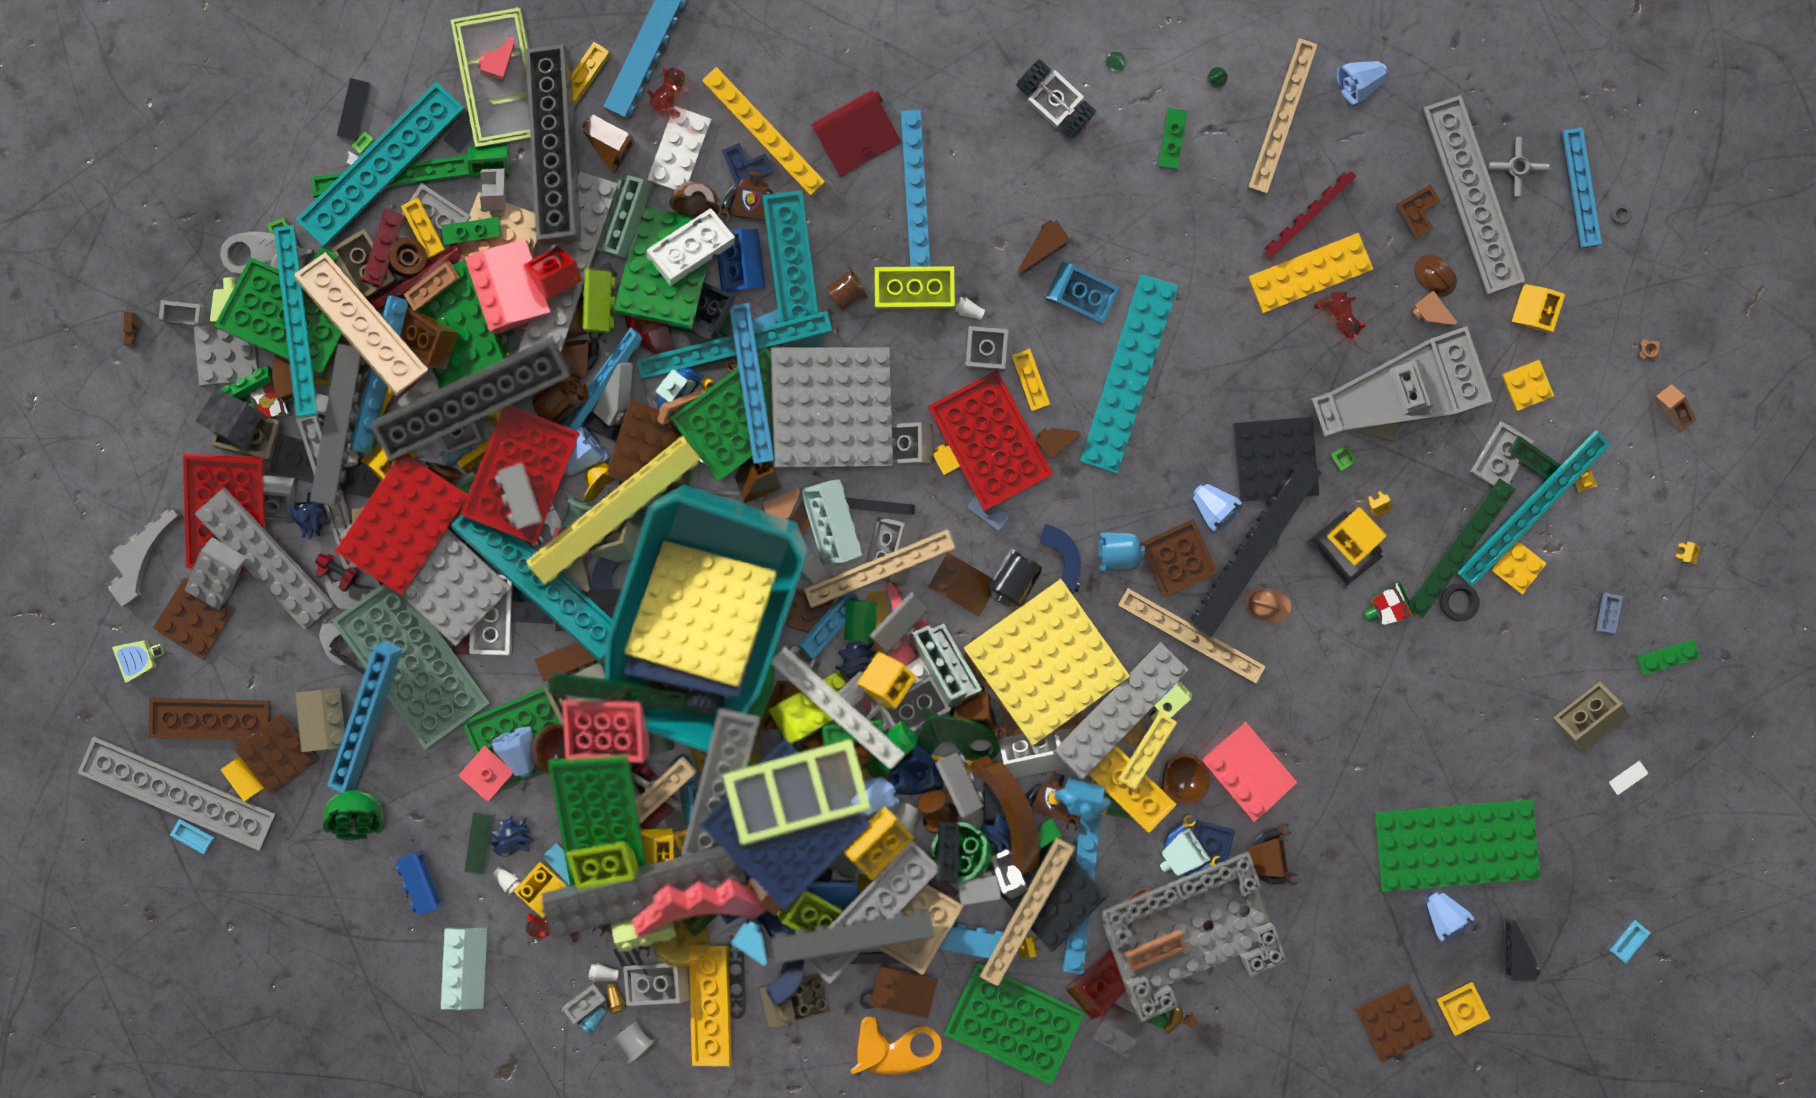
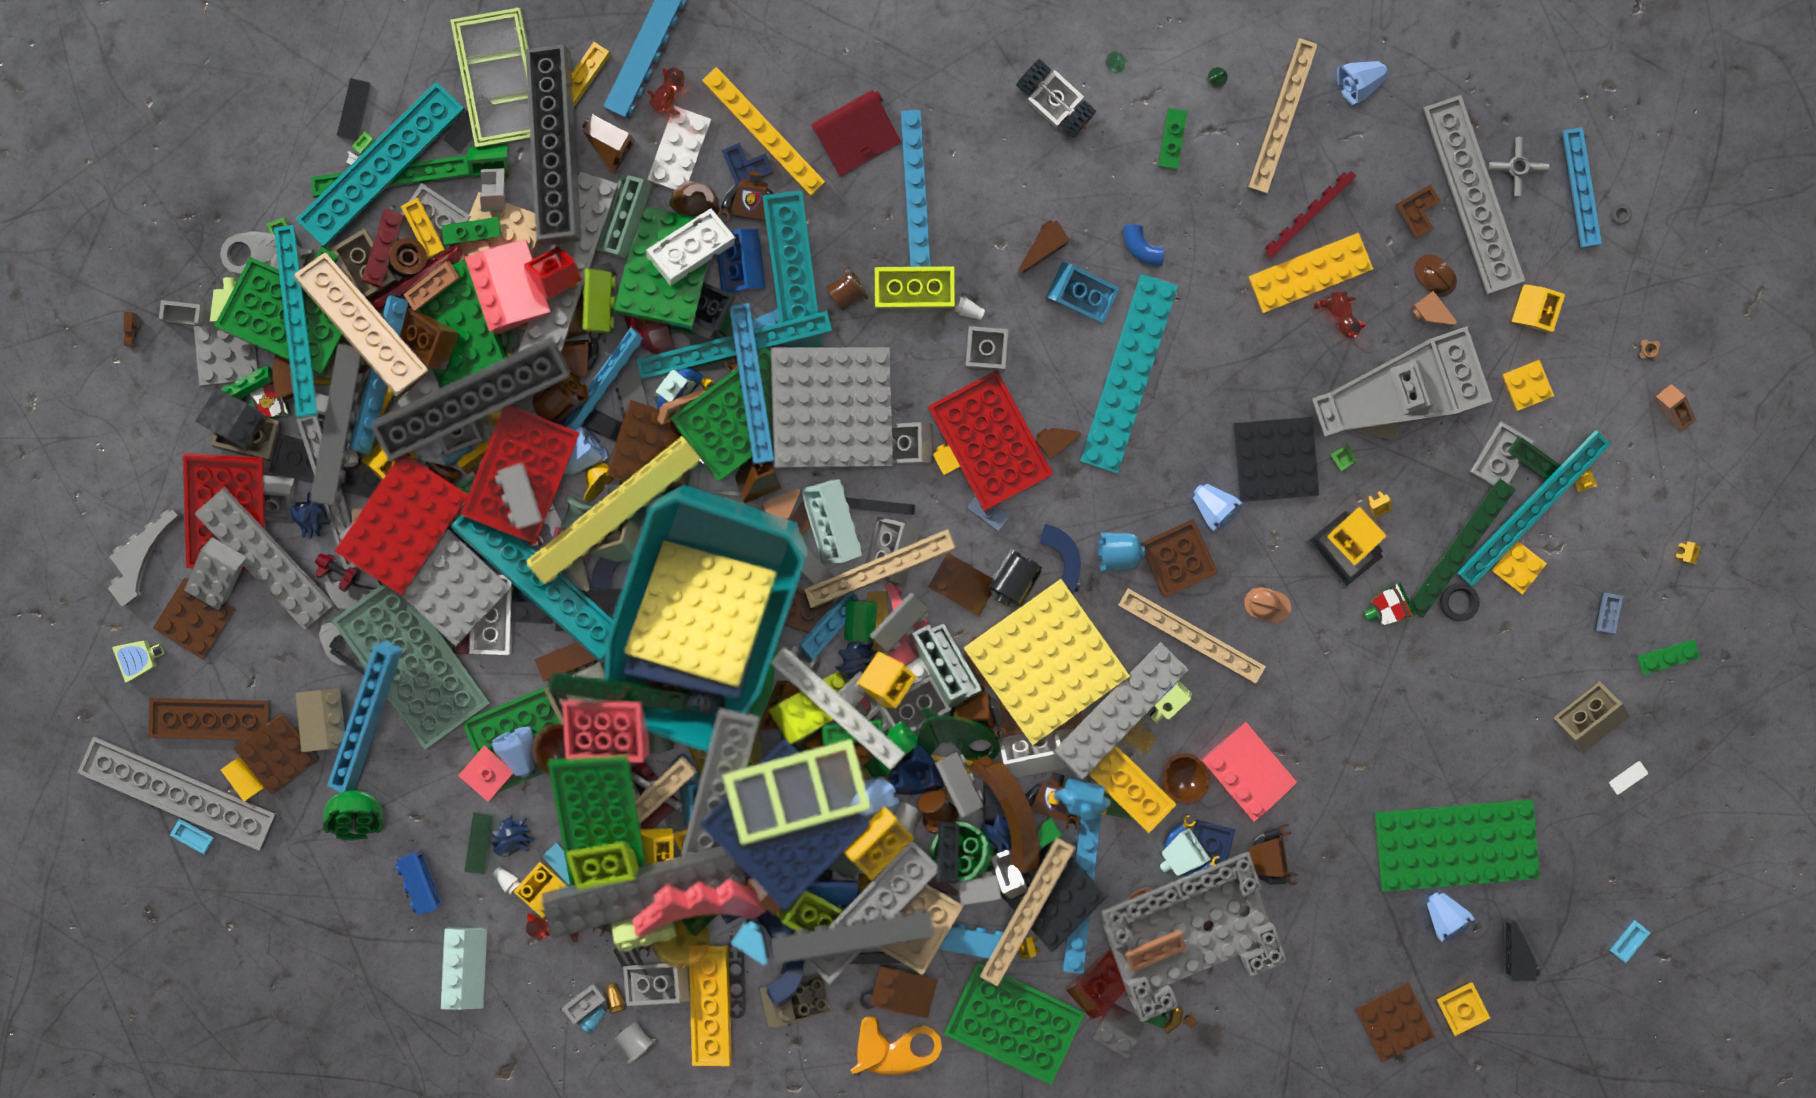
(497, 61): coral arch -> none
(602, 973): white cone -> none
(616, 395): light grey slope -> none
(1030, 380): yellow plate -> none
(1140, 248): none -> blue cylinder
(1147, 751): light yellow tile -> none
(1256, 547): black brick -> none

